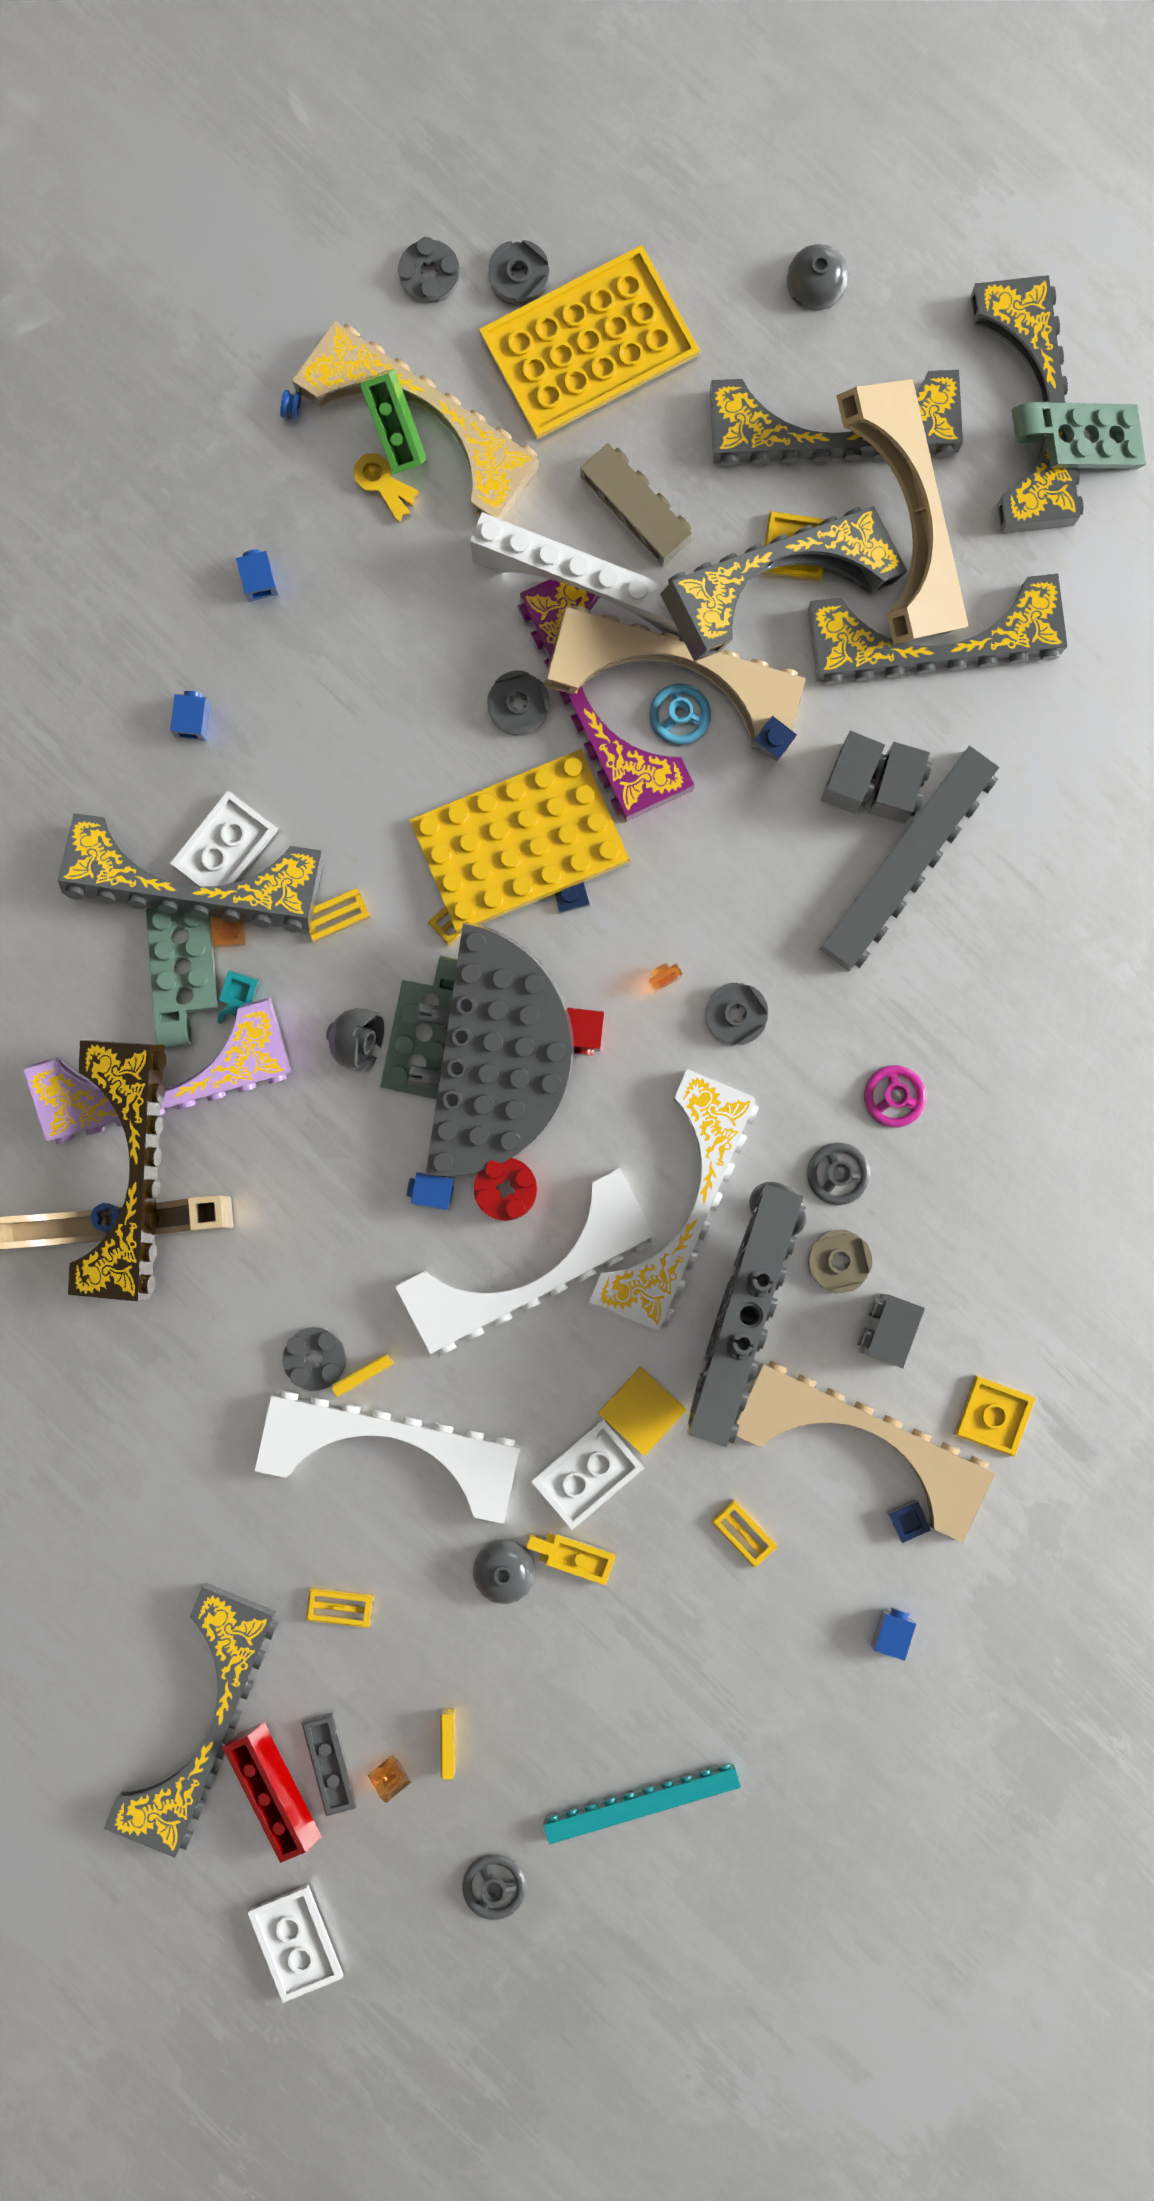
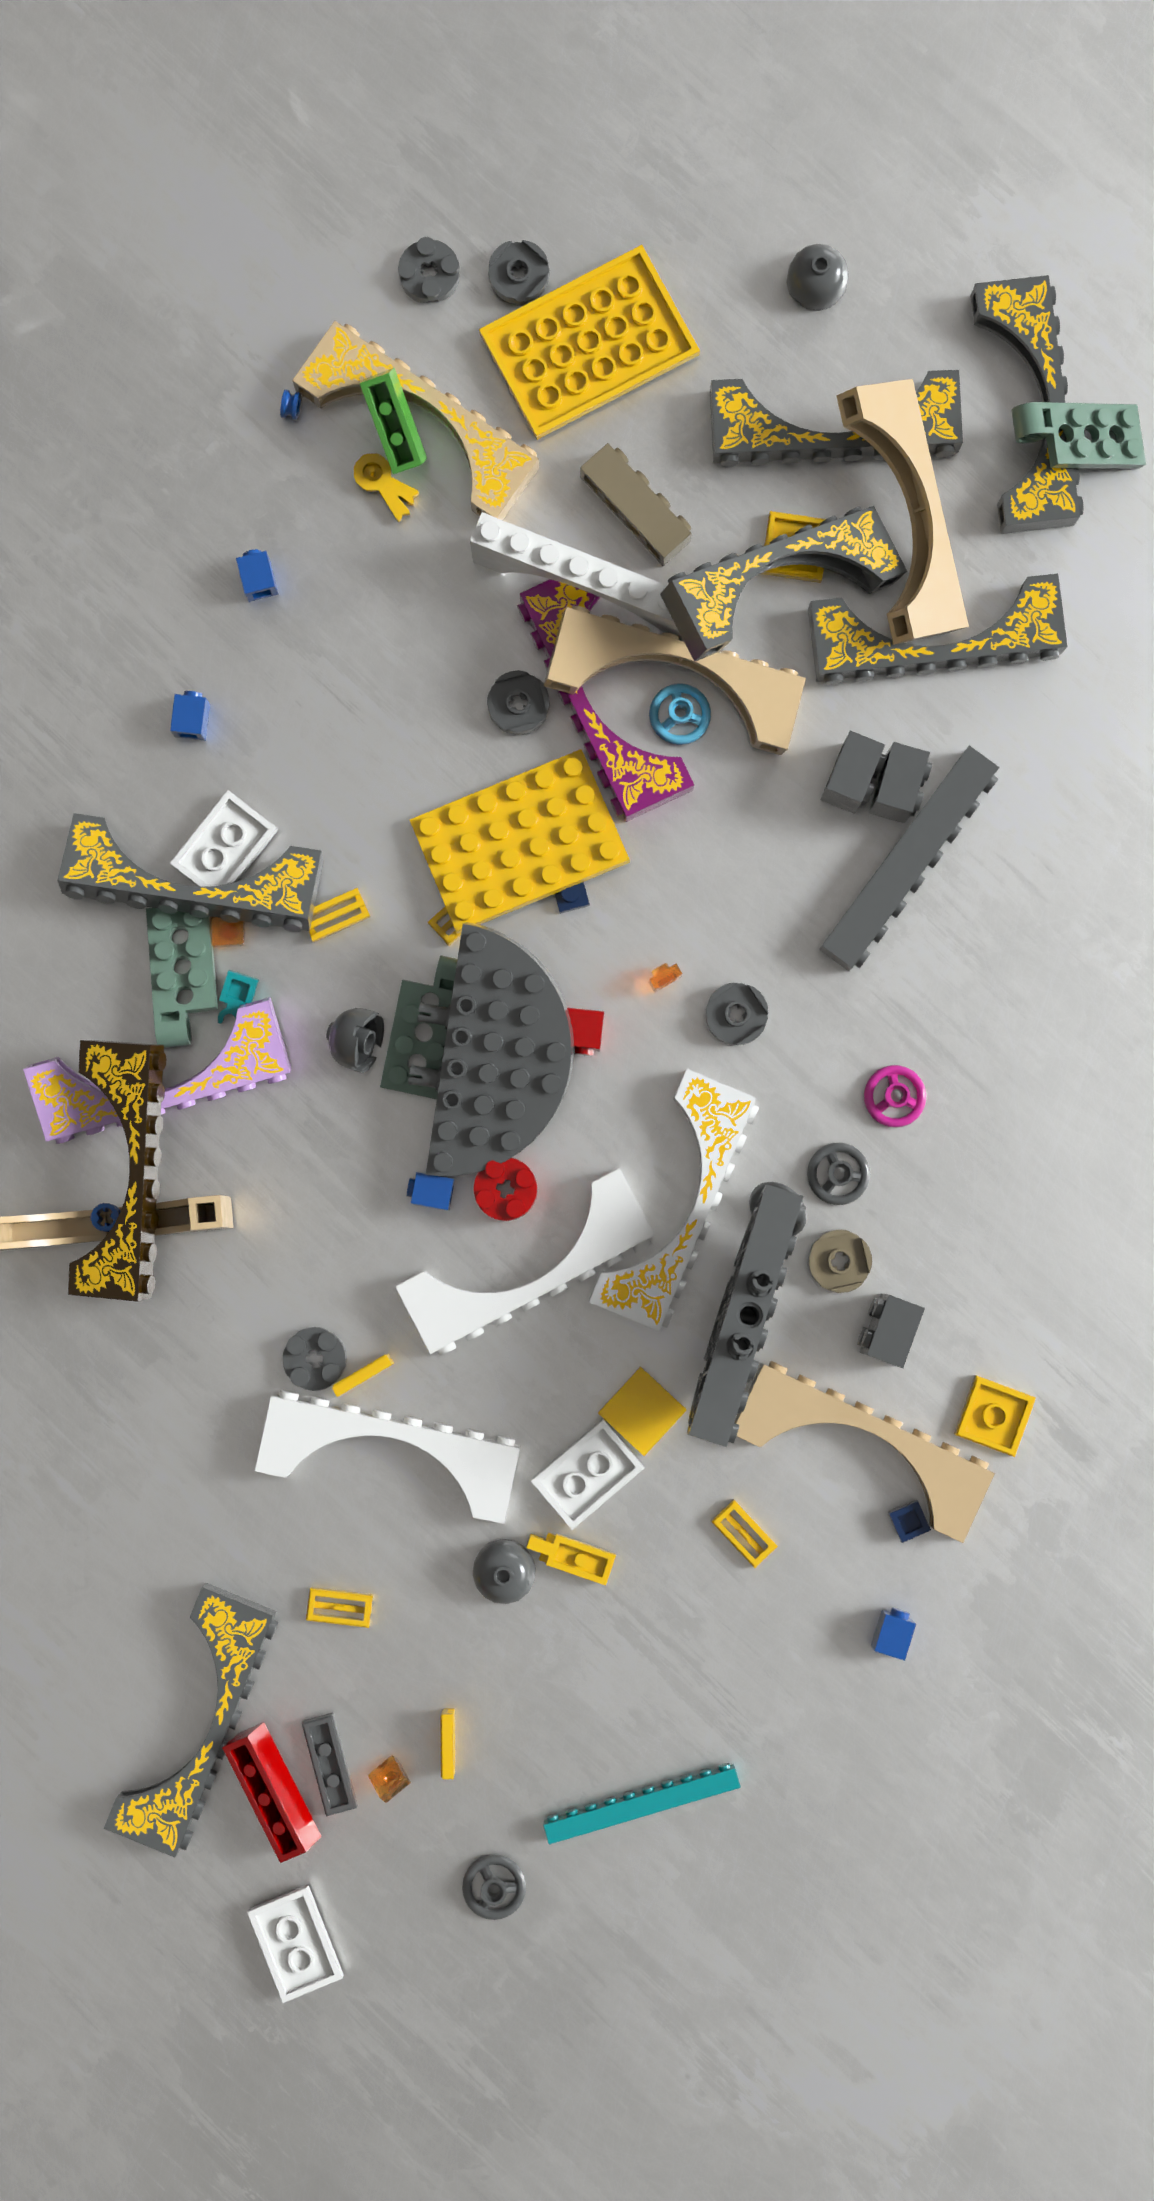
(774, 738): dark blue plate -> none

